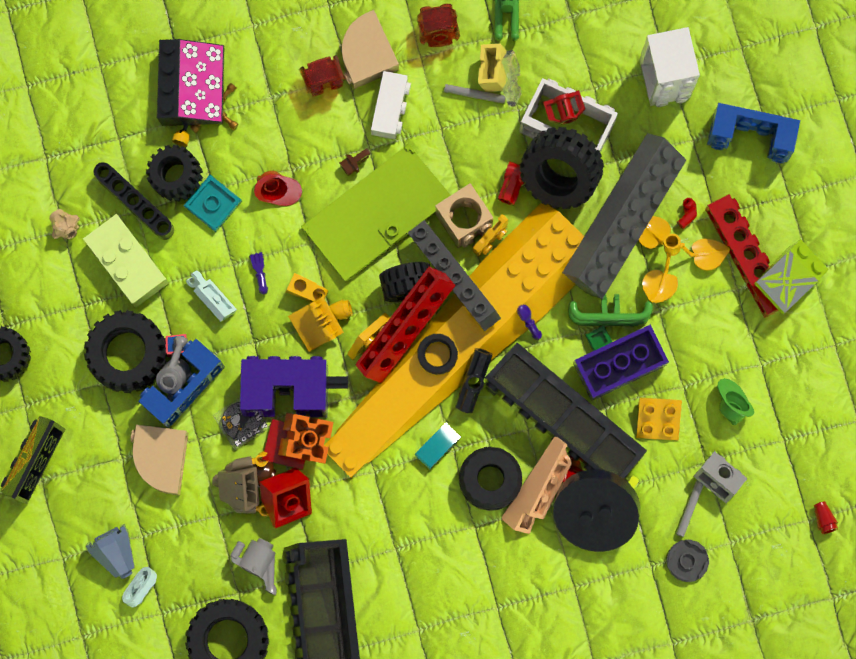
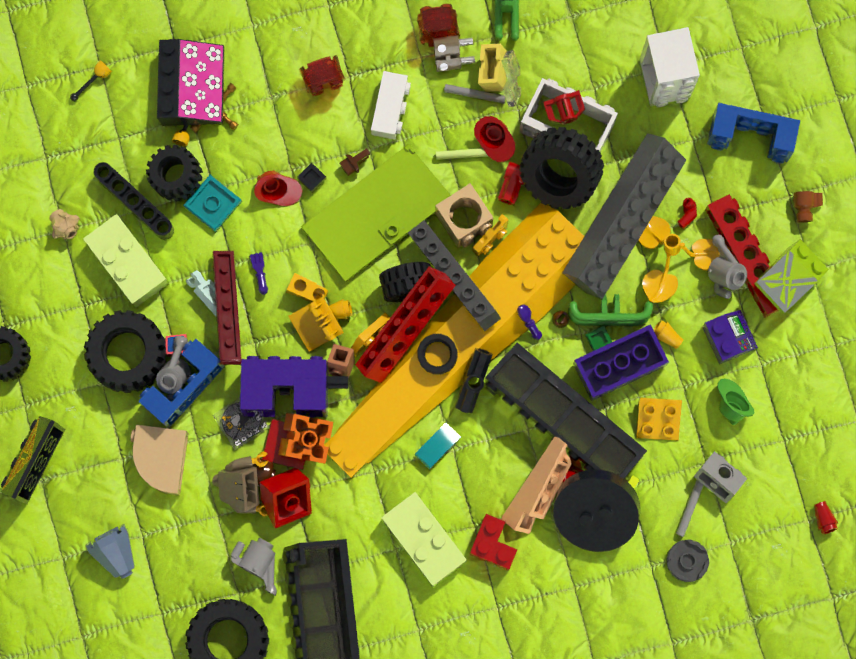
(100, 70): none -> hinge
(139, 587): light aqua plate -> none
(226, 308): none -> dark red tile
(311, 177): none -> black plate
(340, 361): none -> nougat brick
(367, 51): tan brick -> none
(424, 539): none -> yellowish green brick
(448, 53): none -> dark tan piece
(460, 154): none -> yellowish green bar
(487, 546): none -> red brick
(495, 138): none -> red piece
(495, 458): black tyre -> none
(564, 322): none -> reddish brown hinge
(667, 334): none -> yellow cone
(725, 270): none -> light grey piece
(729, 336): none -> dark purple slope
(804, 202): none -> dark orange piece

